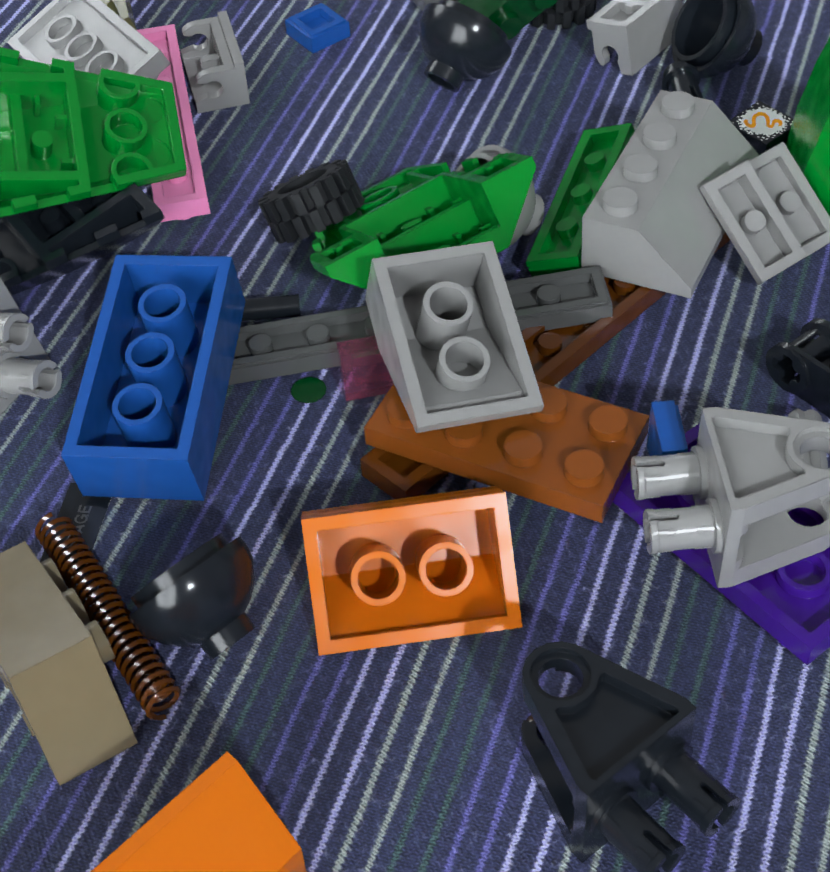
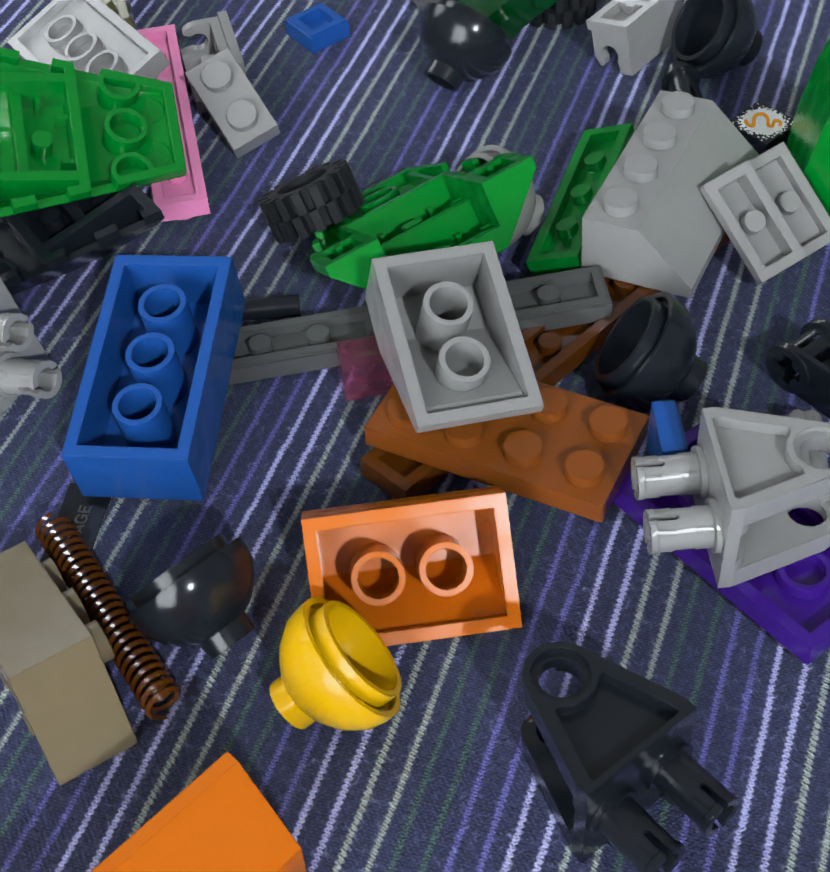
(232, 102): none -> light grey plate
(308, 390): dark green sticker -> none
(334, 670): none -> yellow piece
(650, 354): none -> black piece

